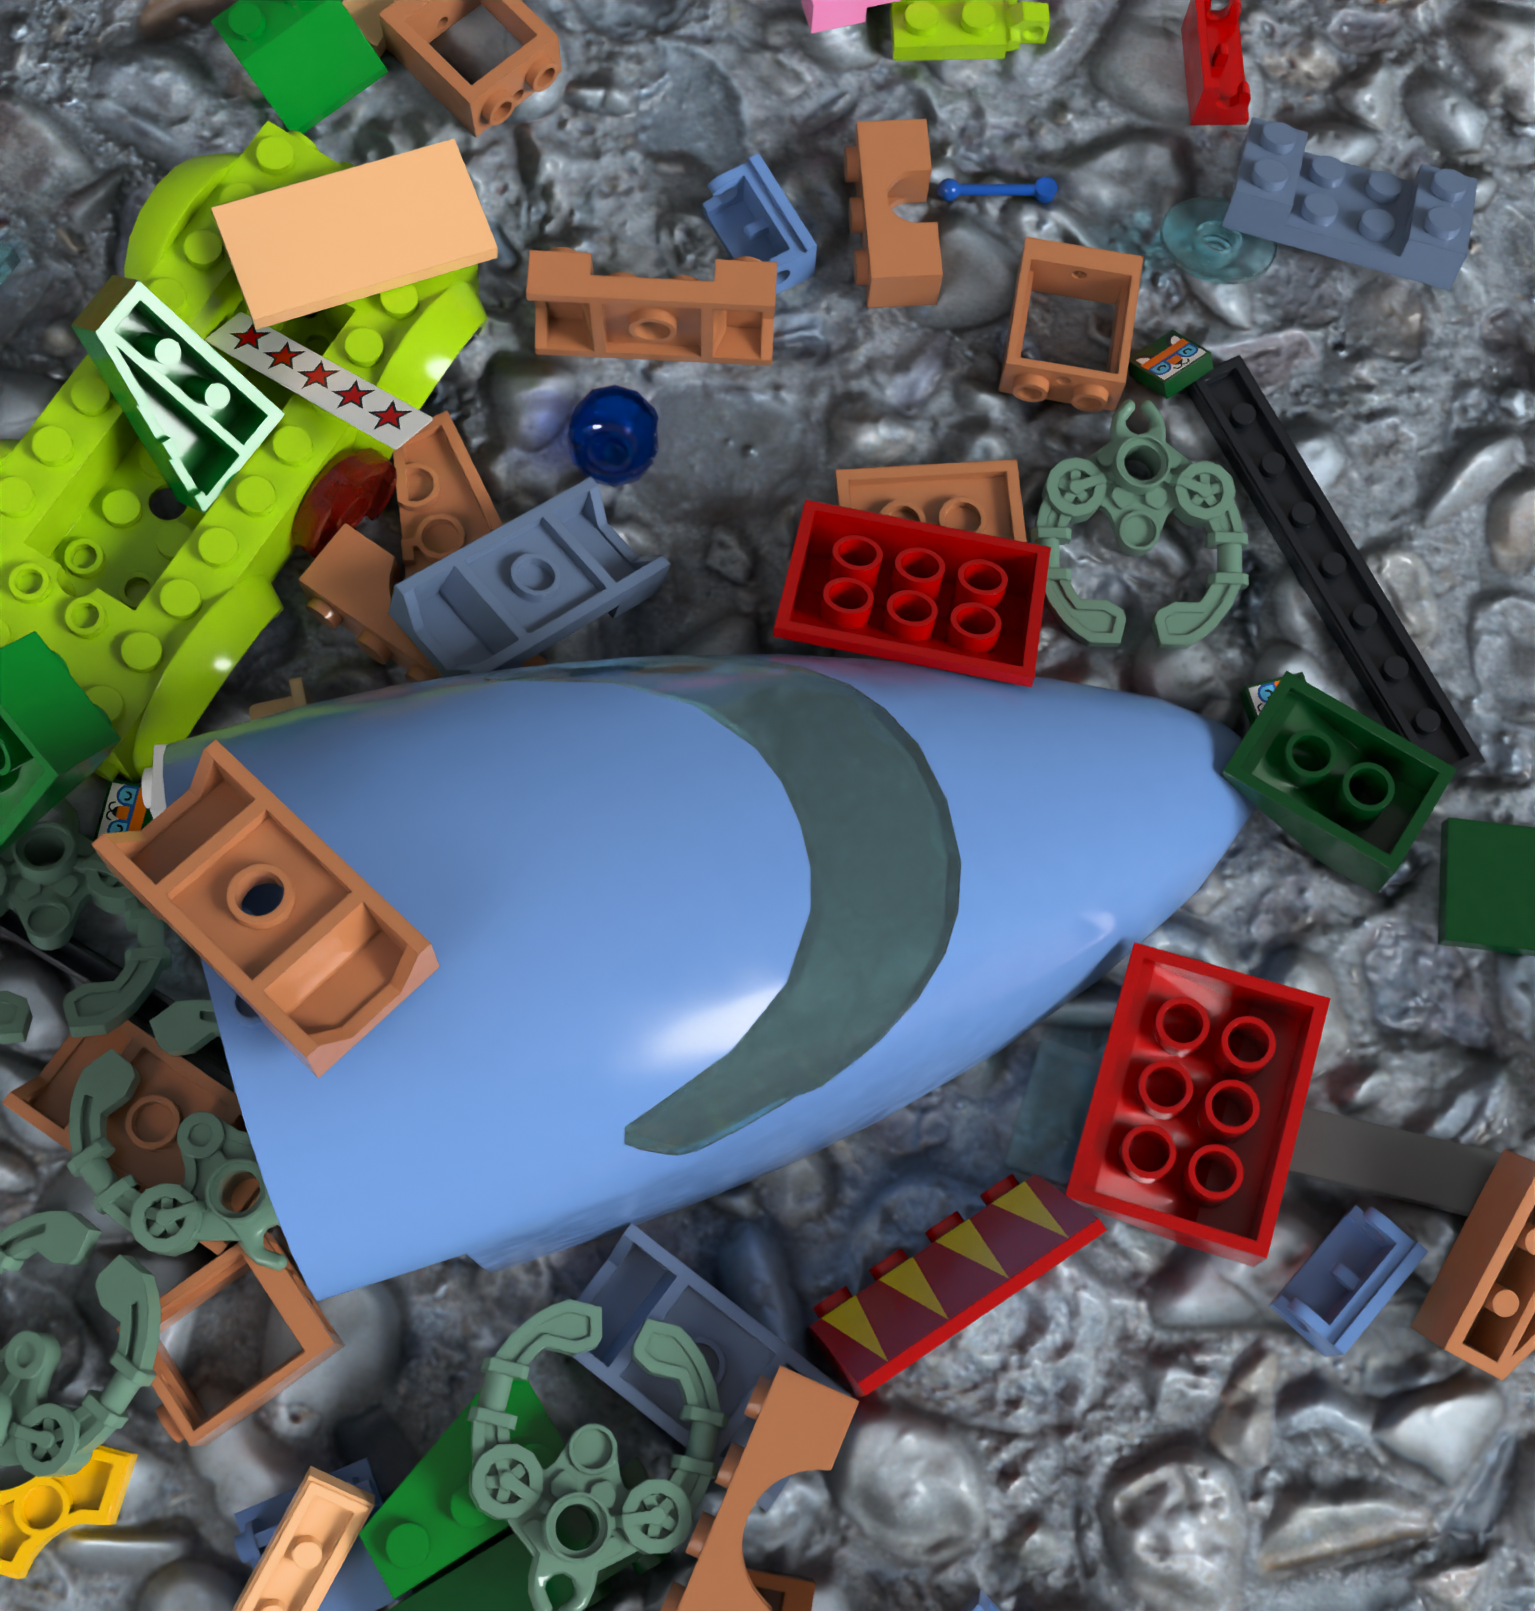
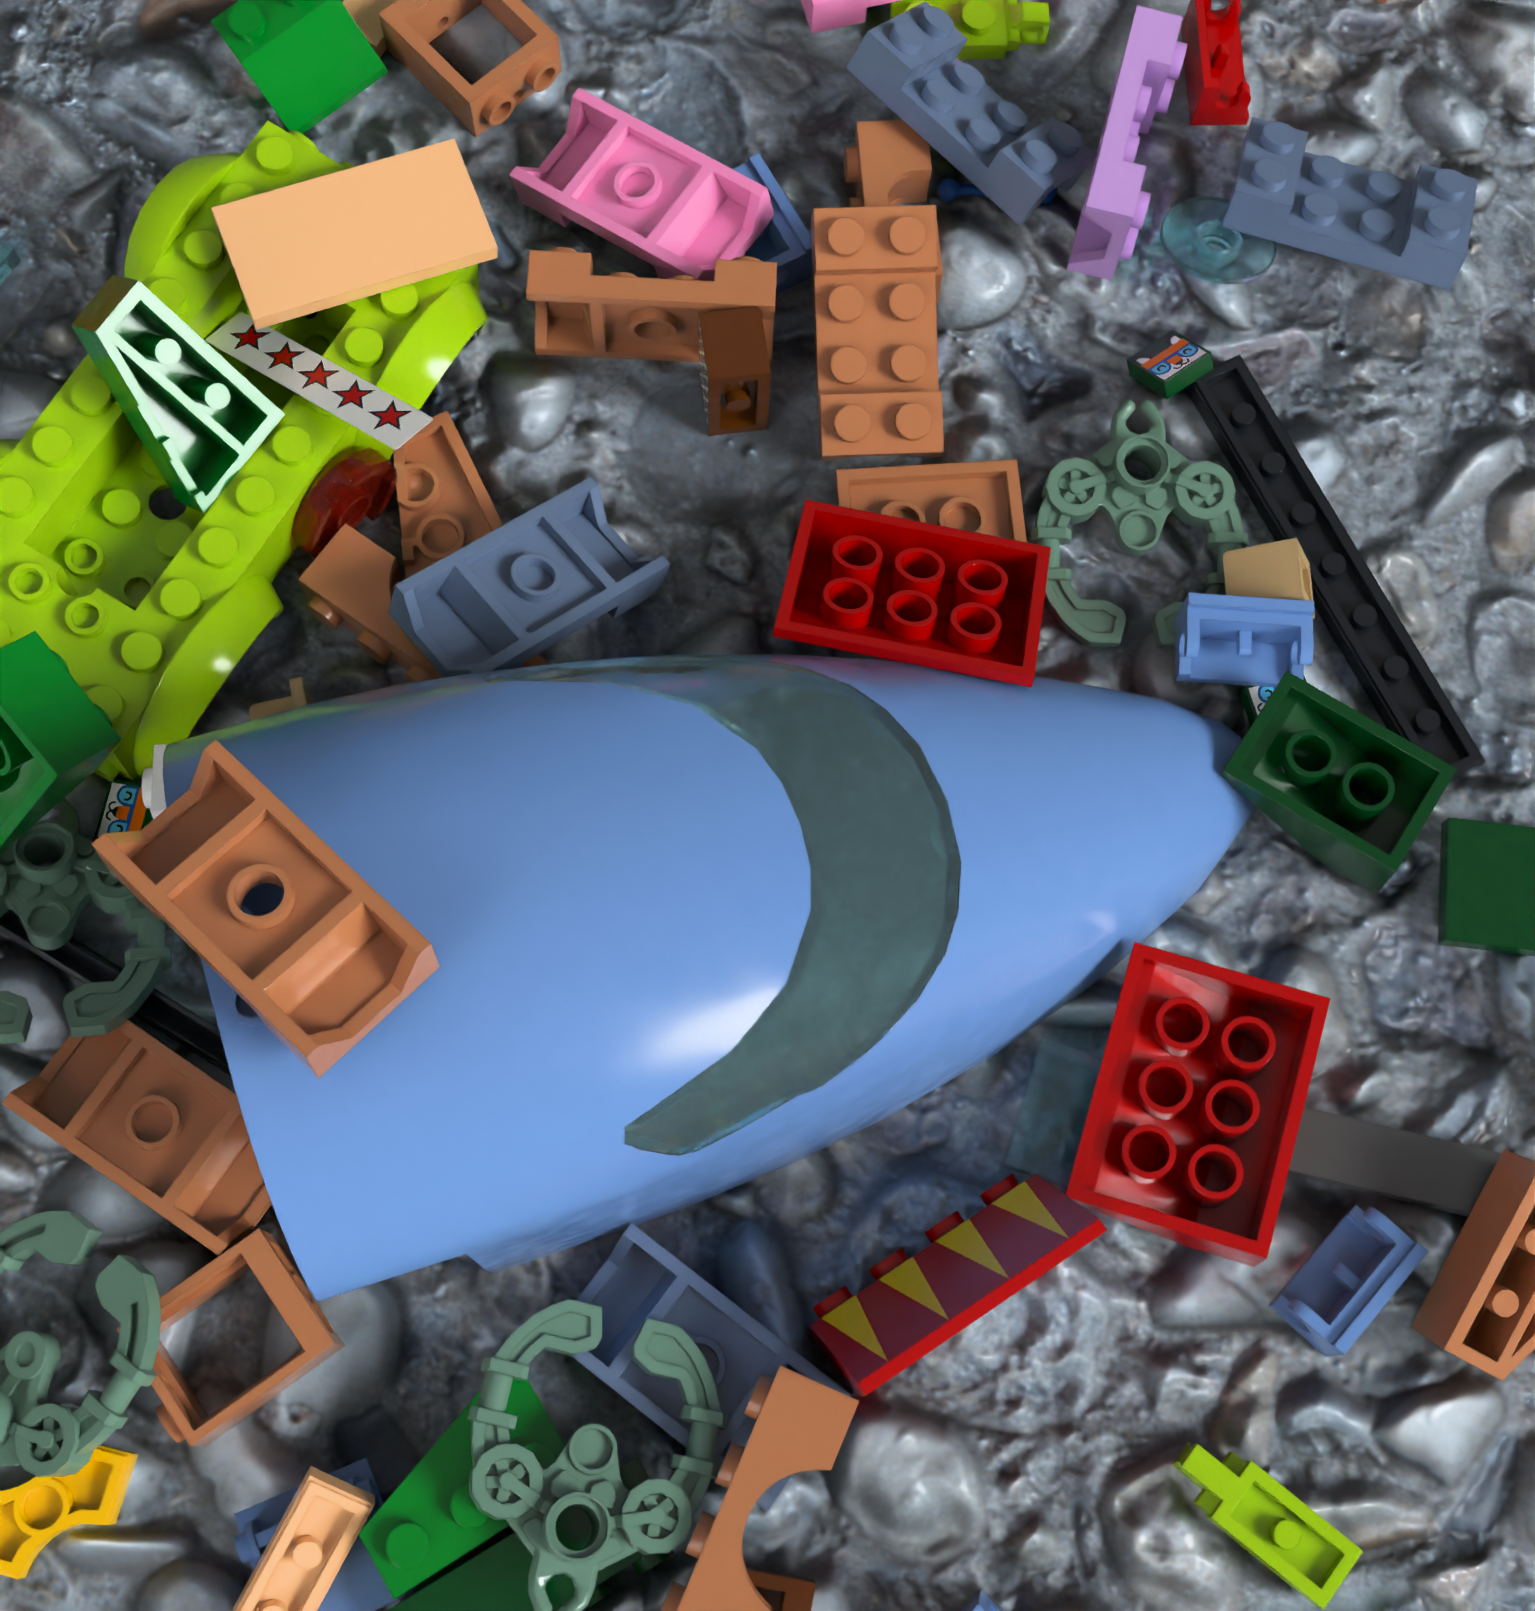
(215, 1155): sand green piece -> none
(613, 435): clear blue hair -> none
(645, 192): none -> bright pink piece
(734, 370): none -> reddish brown panel
(876, 331): none -> nougat piece
(989, 140): none -> sand blue piece
(1078, 274): nougat window -> none
(1113, 200): none -> lavender piece
(1242, 639): none -> medium blue hinge
(1269, 571): none -> tan panel
(1270, 1523): none -> lime hinge

